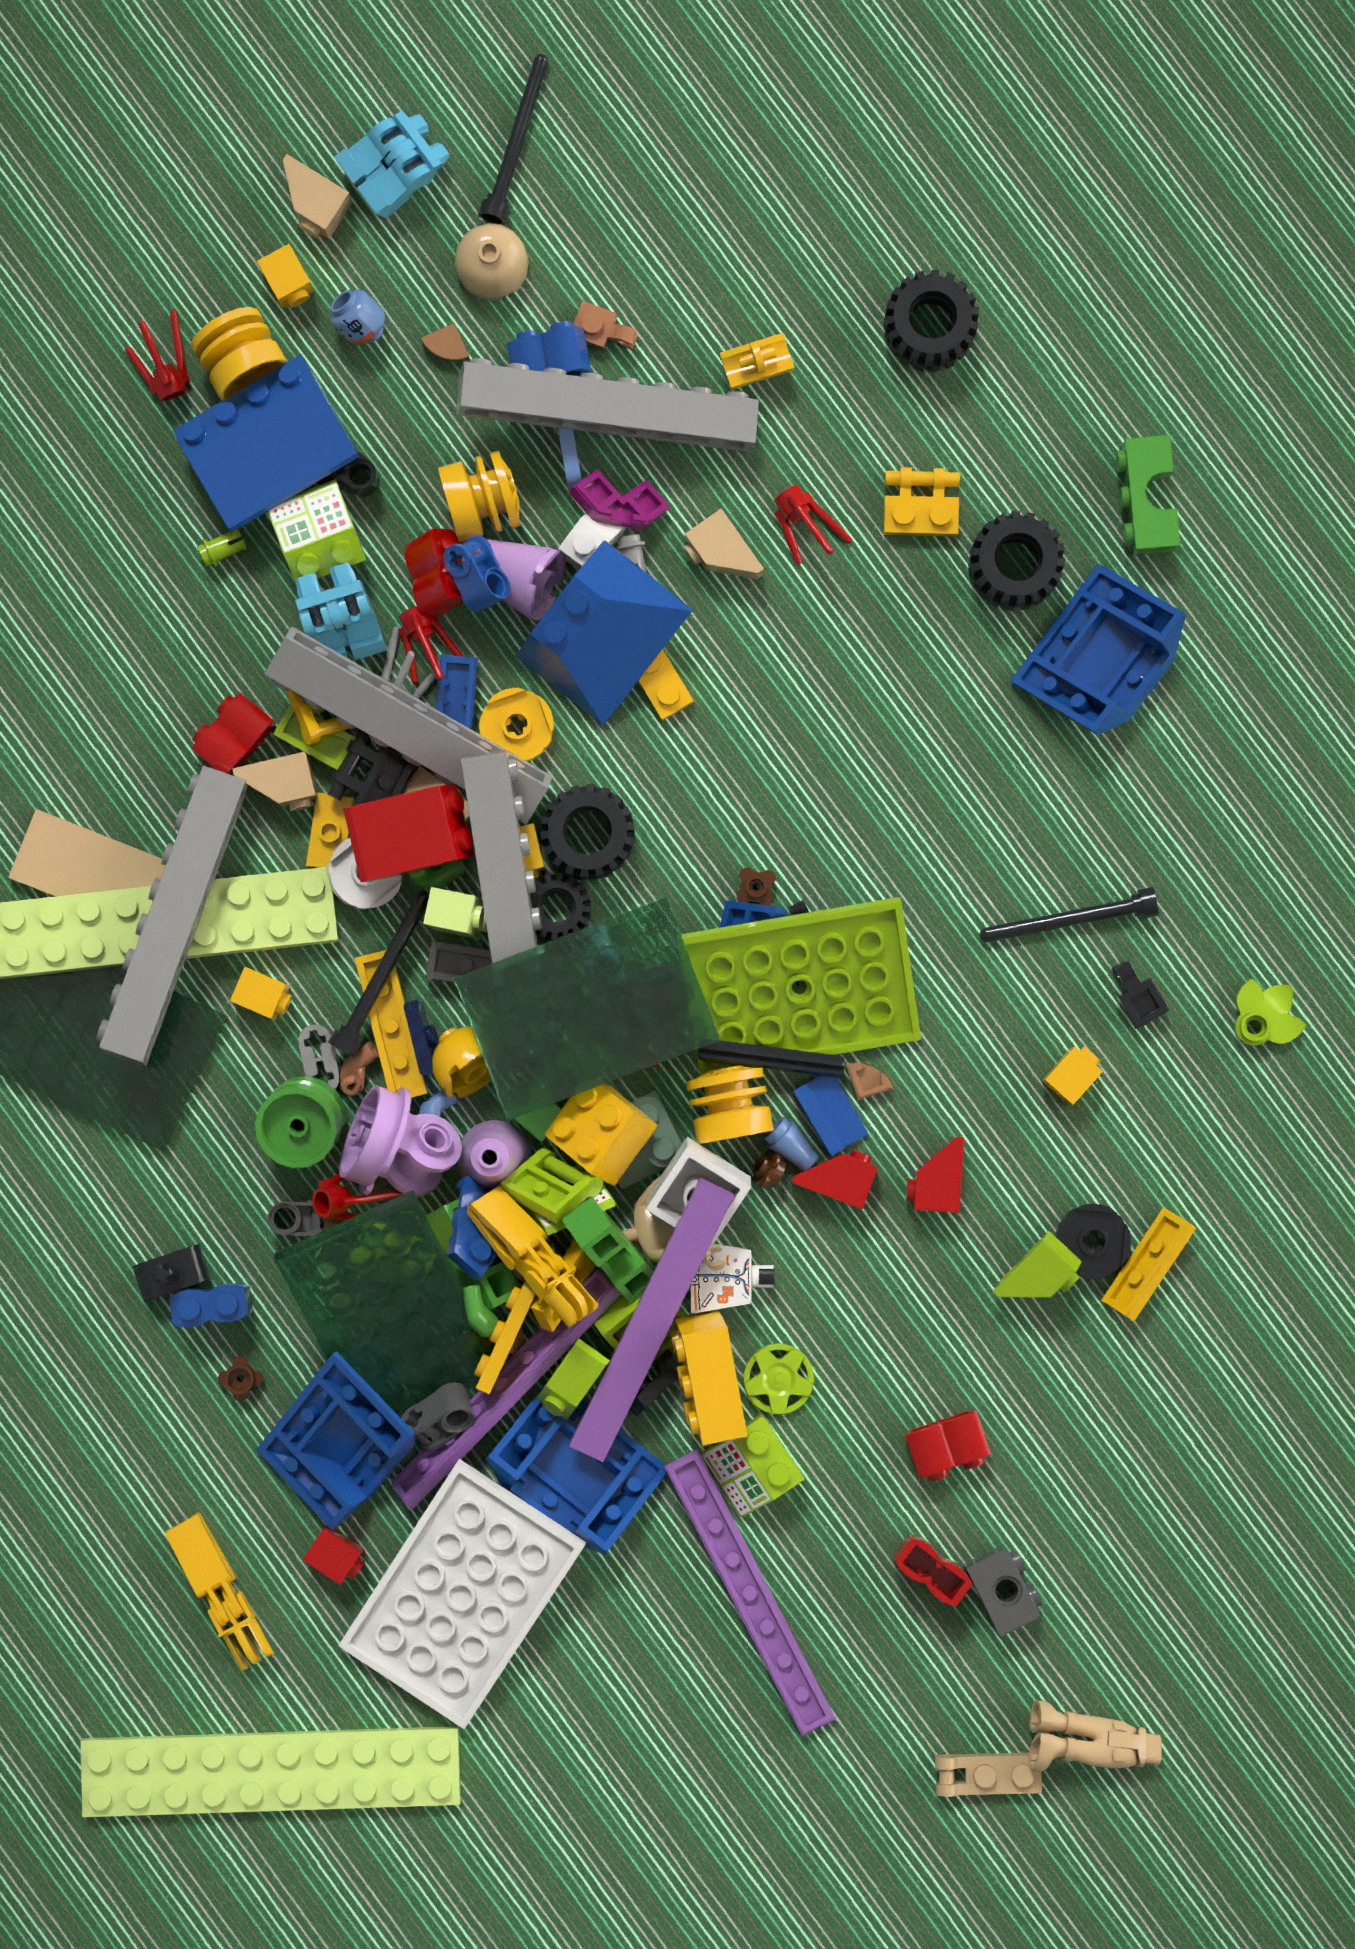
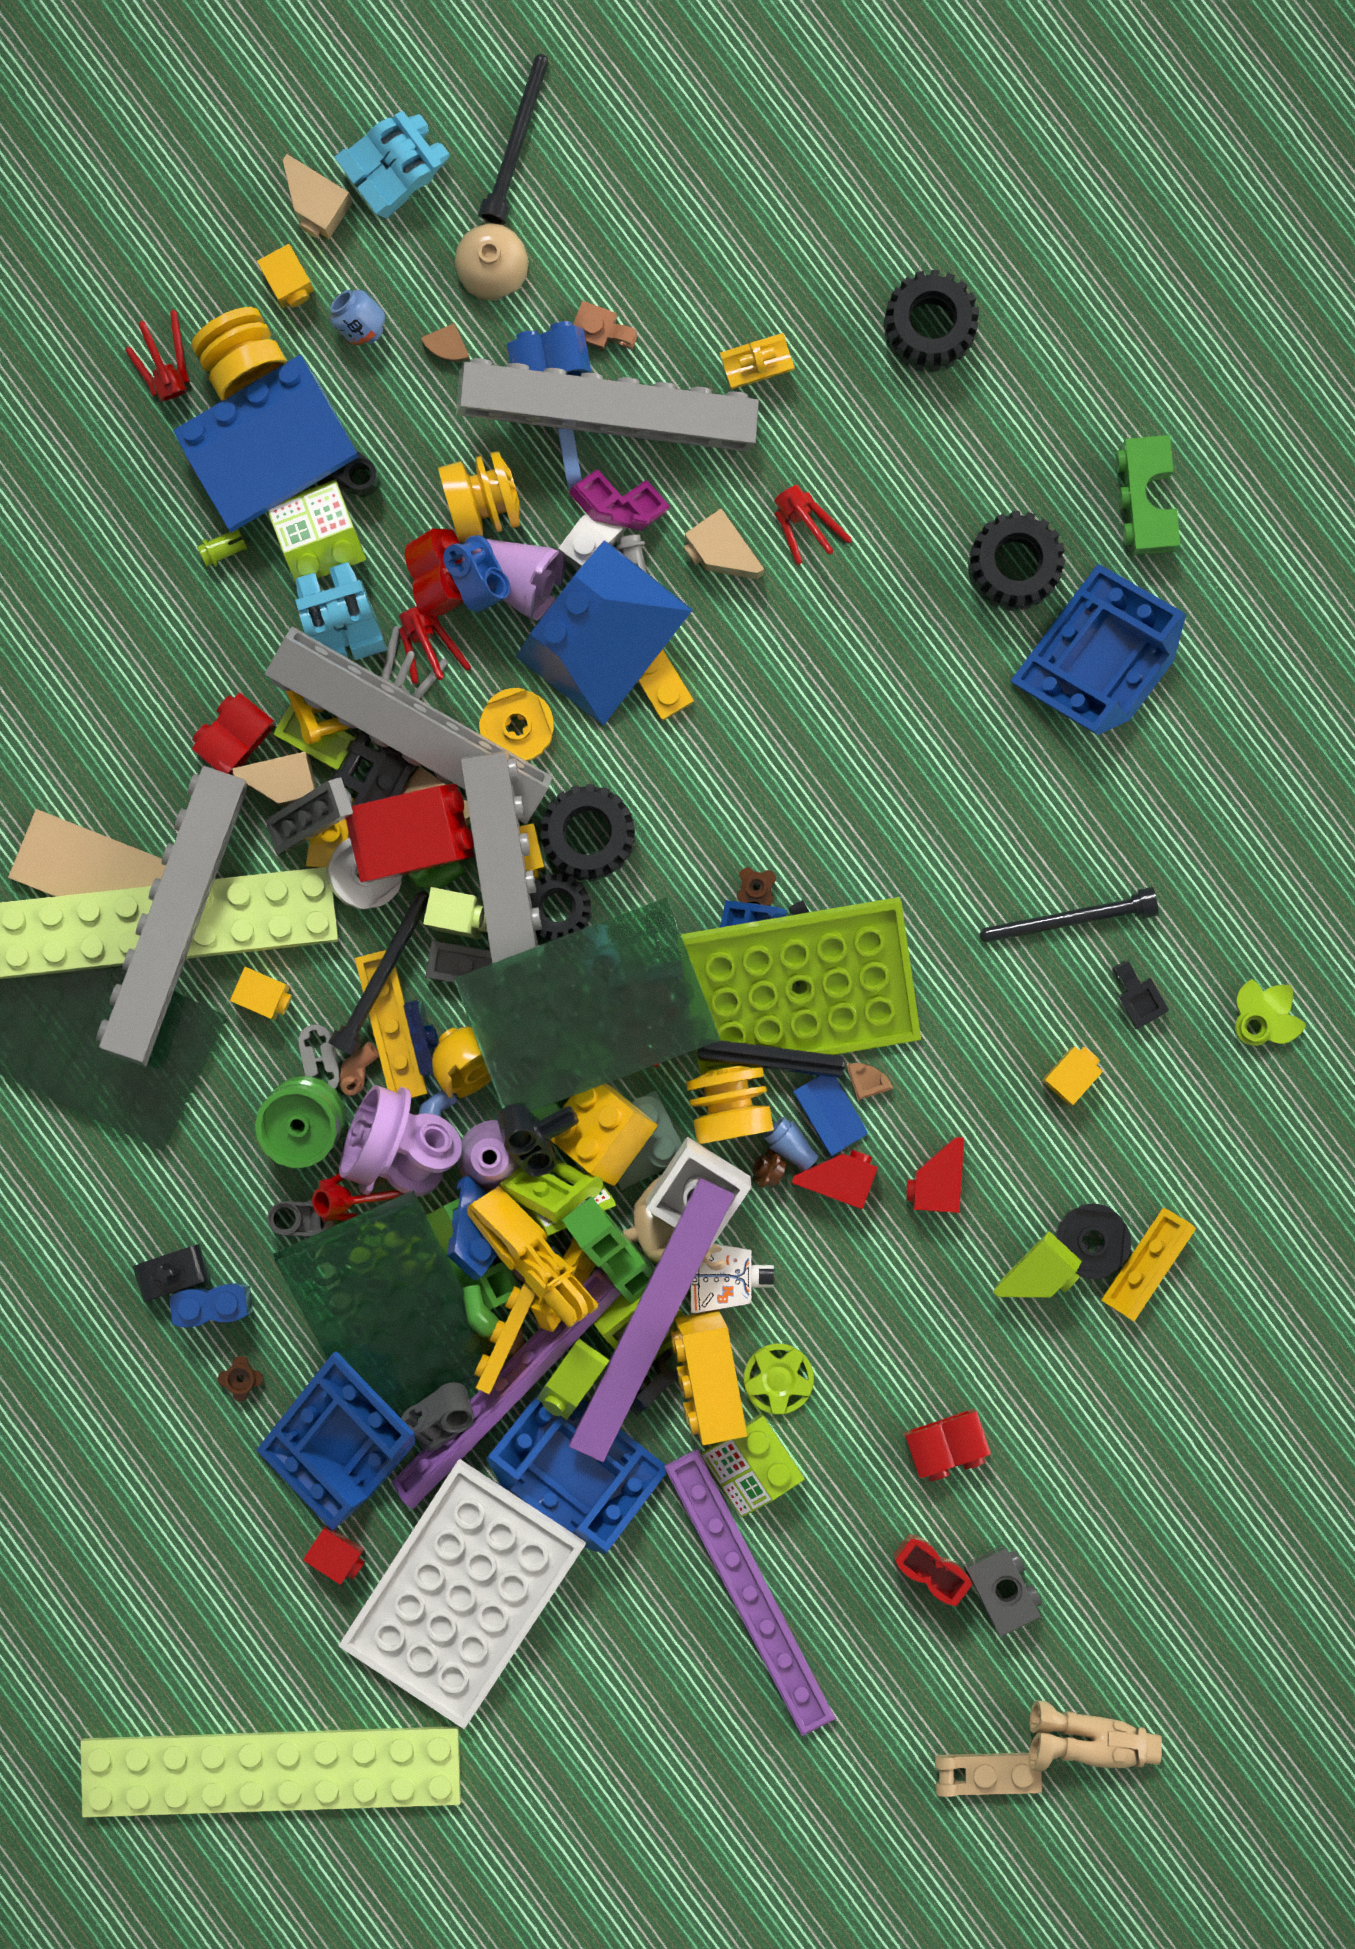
(208, 1572): yellow arm -> none
(309, 815): none -> dark grey plate
(458, 688): blue plate -> none
(530, 1139): none -> black beam
(921, 514): yellow plate -> none

